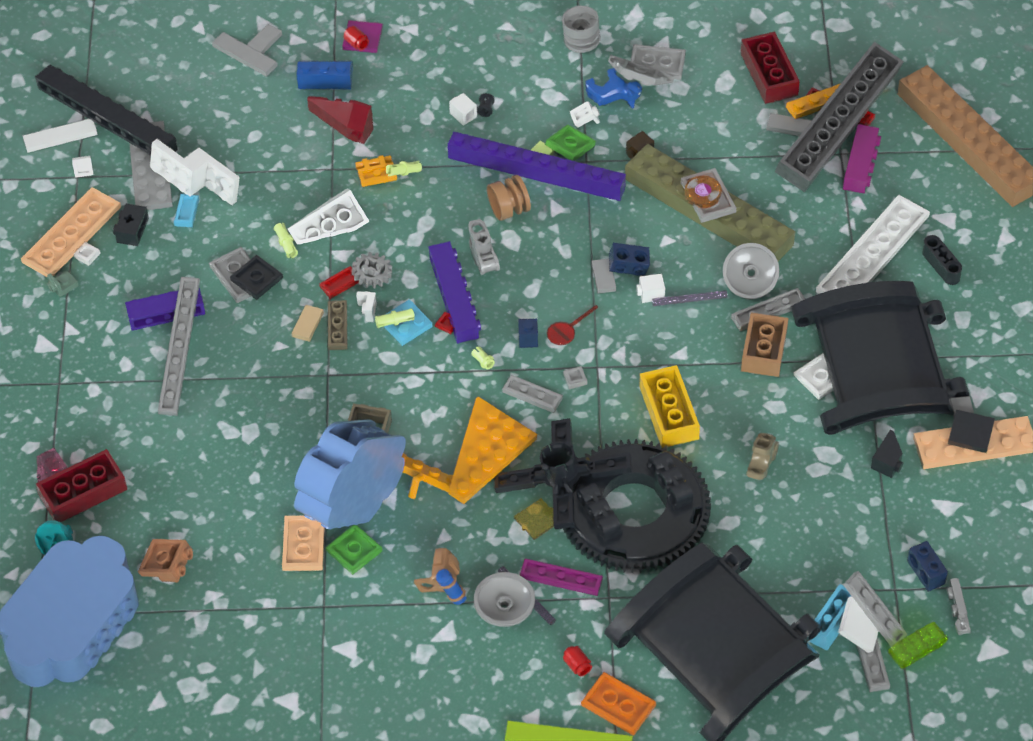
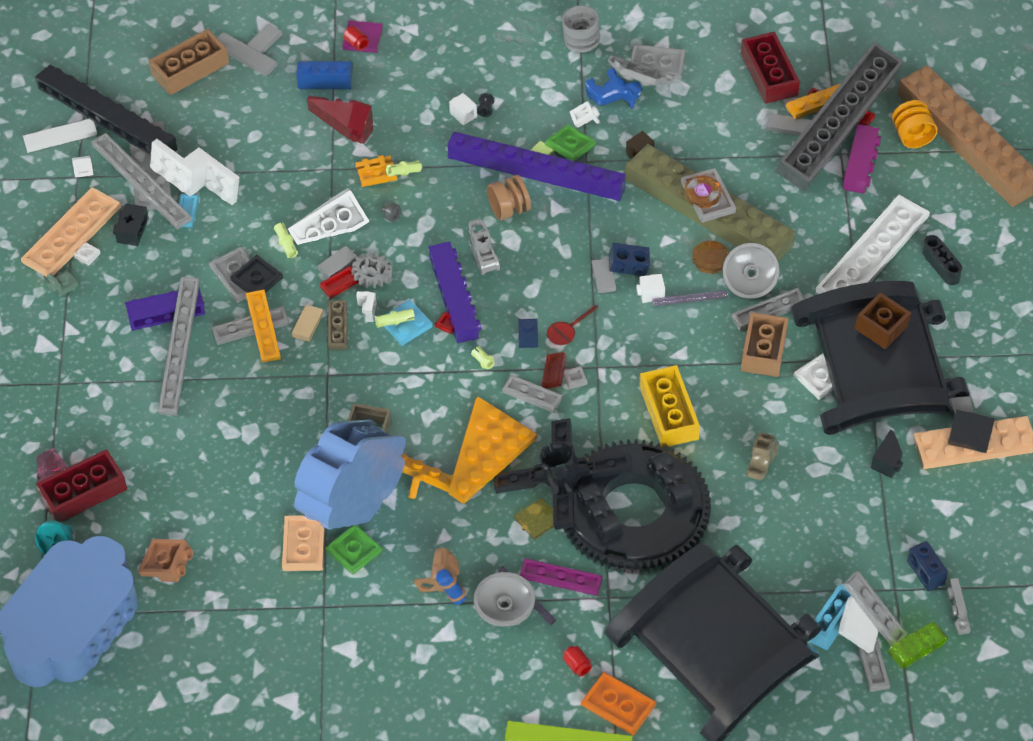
(141, 181): none -> light grey tile
(188, 61): none -> medium nougat brick
(244, 327): none -> light grey tile
(263, 326): none -> light orange plate
(337, 262): none -> light grey tile
(392, 212): none -> dark grey tile
(554, 370): none -> clear red tile
(709, 256): none -> clear orange tile
(882, 320): none -> reddish brown brick
(914, 124): none -> light orange wheel

